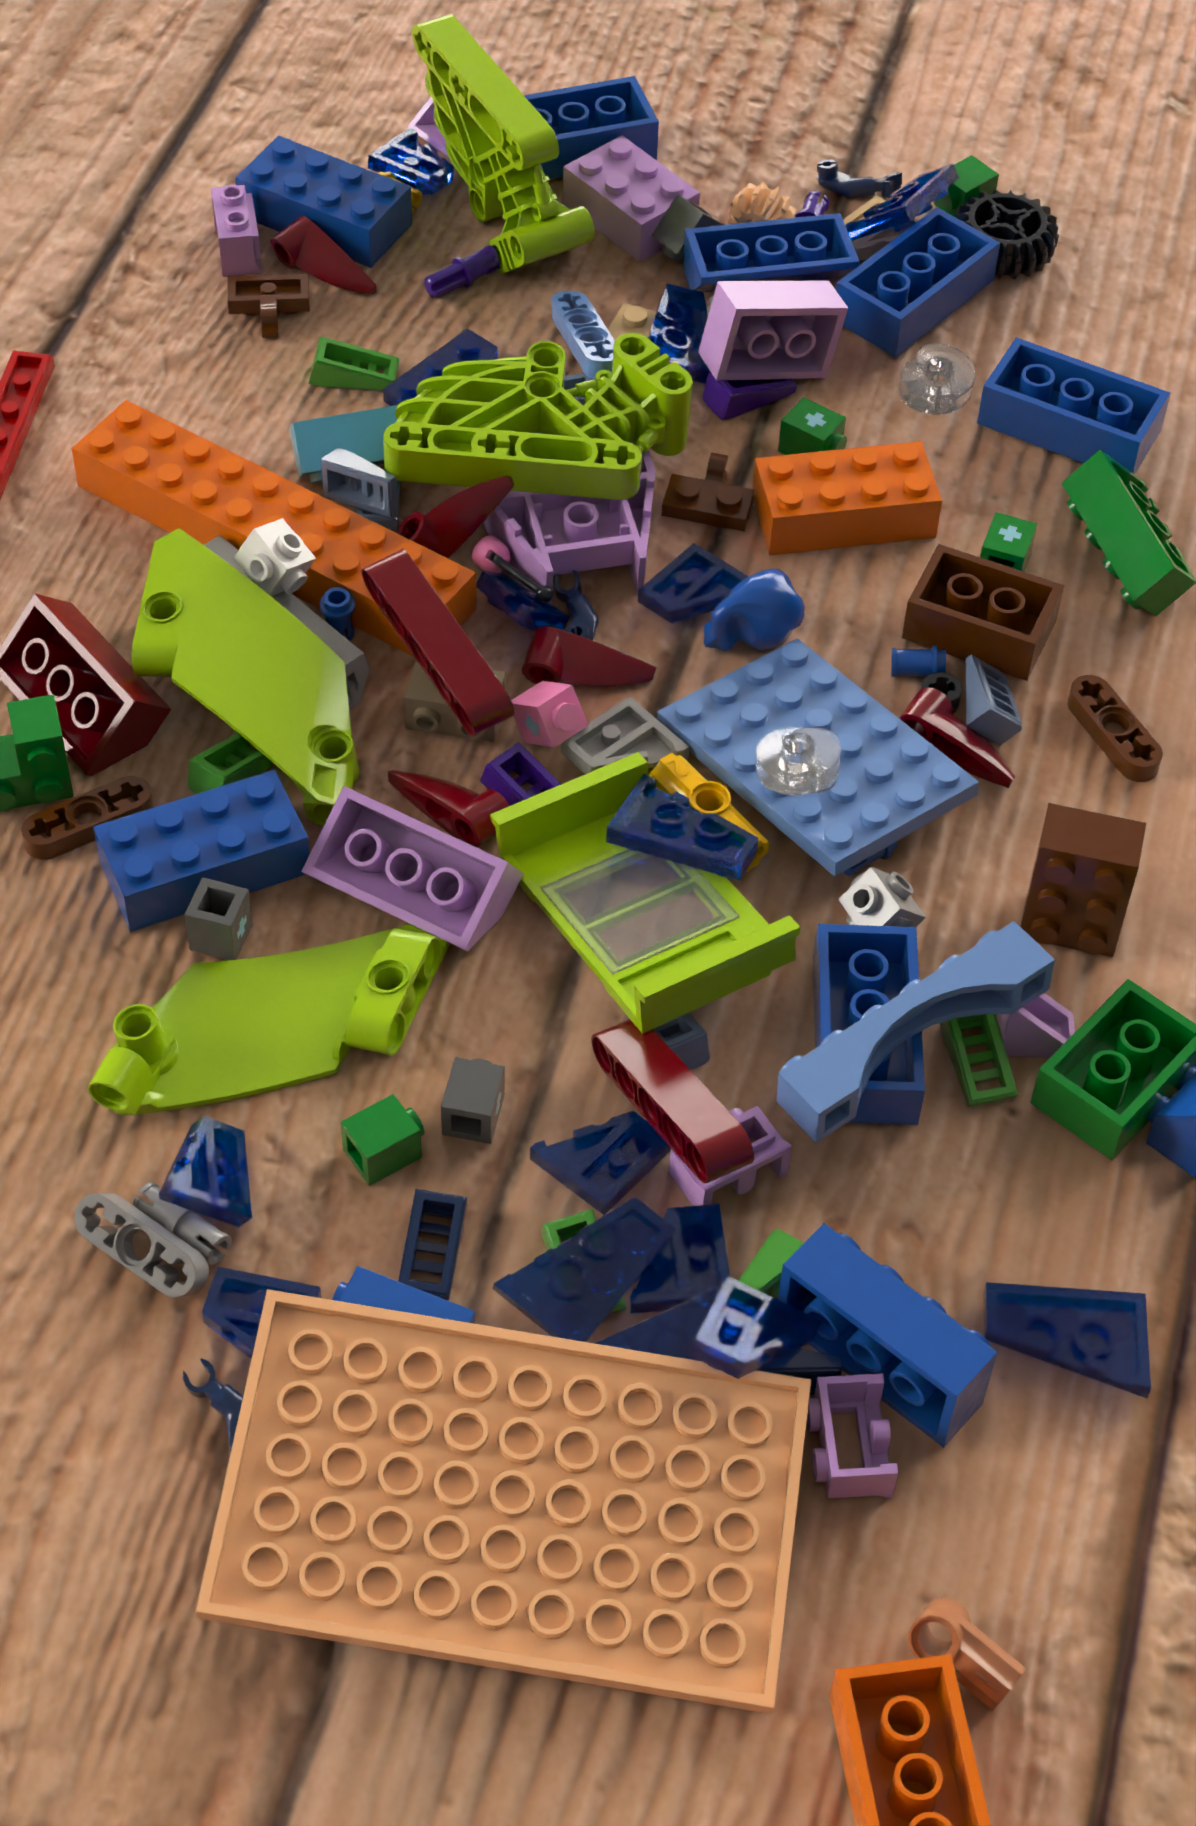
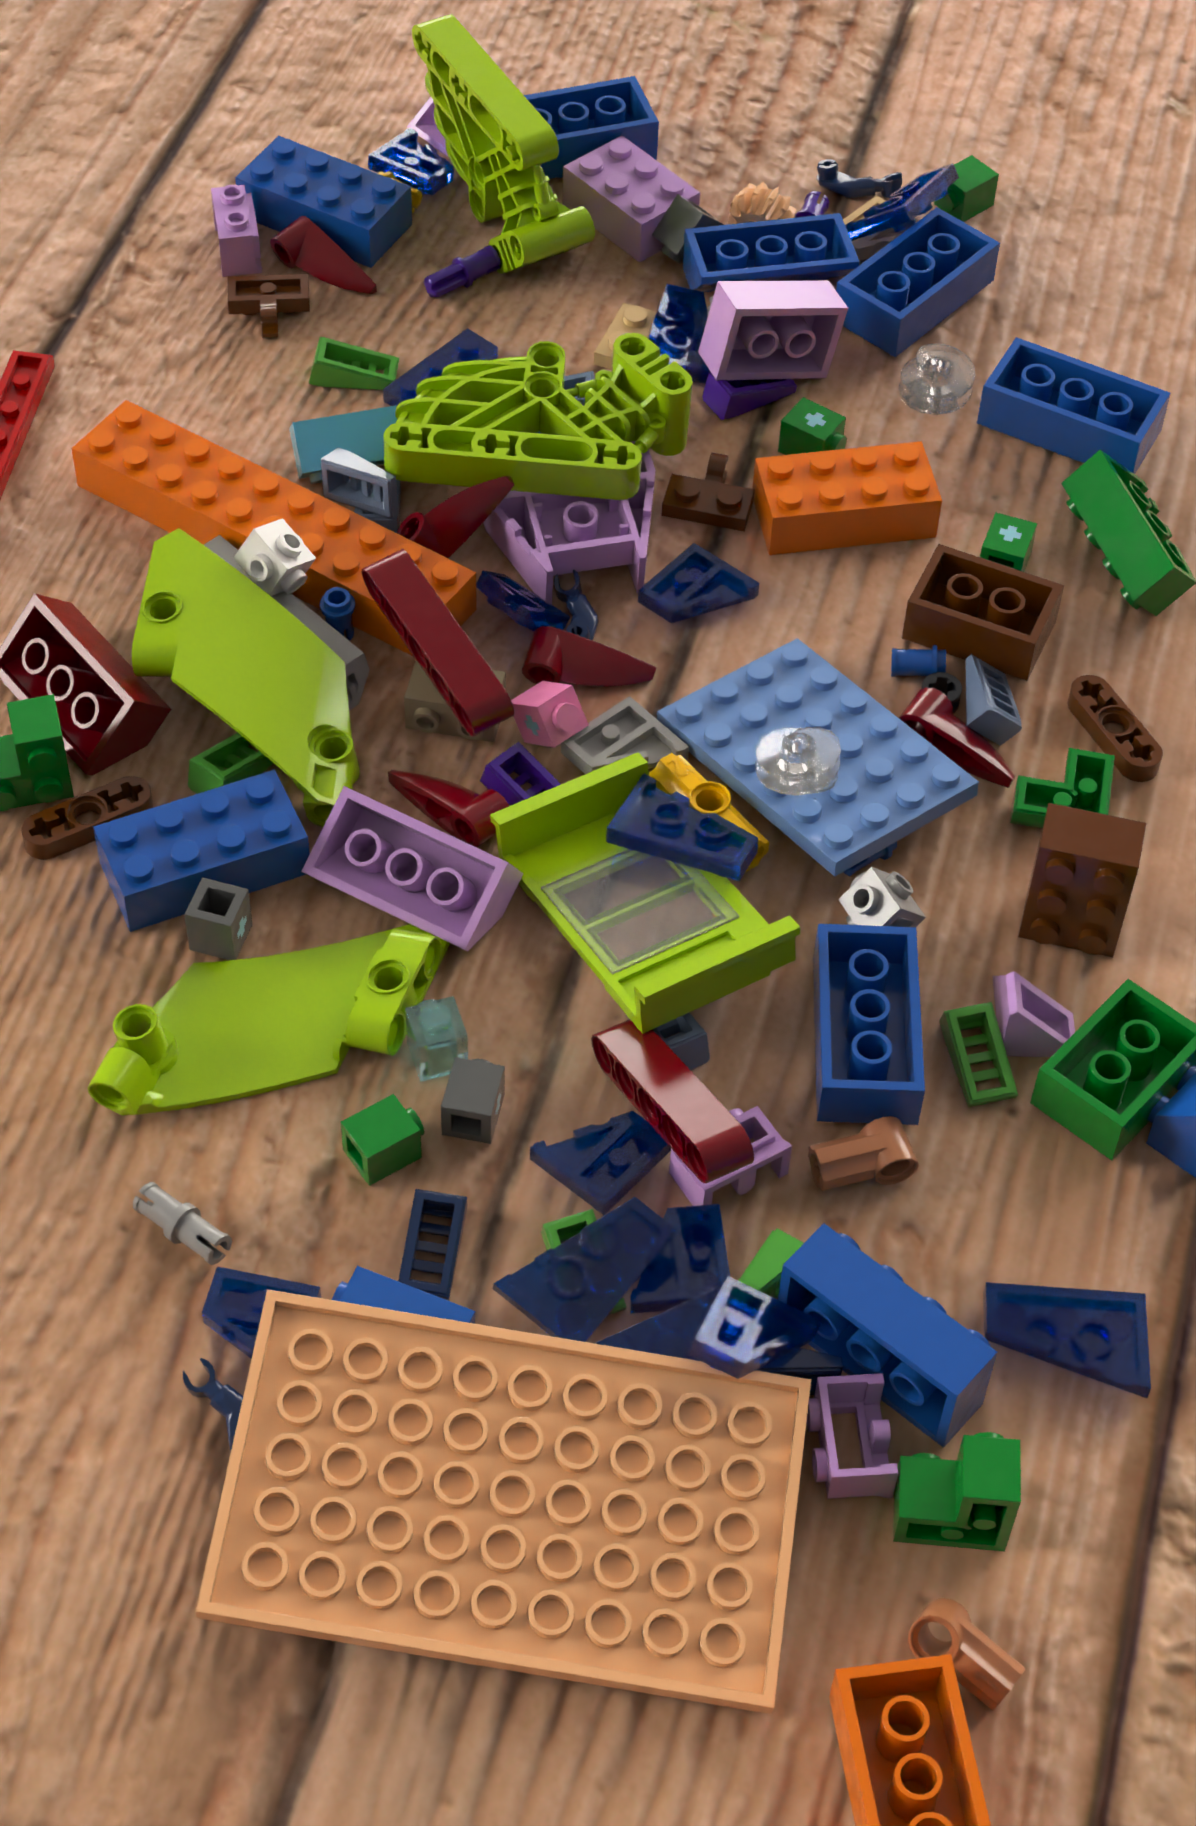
(118, 1244): light grey beam -> none
(211, 1173): clear blue wing -> none
(435, 1037): none -> clear light blue brick
(501, 561): hinge -> none
(583, 331): medium blue beam -> none
(757, 612): blue piece -> none
(876, 1152): none -> nougat piece
(960, 1500): none -> green brick
(990, 978): medium blue arch -> none
(1020, 225): black gear -> none
(1084, 787): none -> green brick

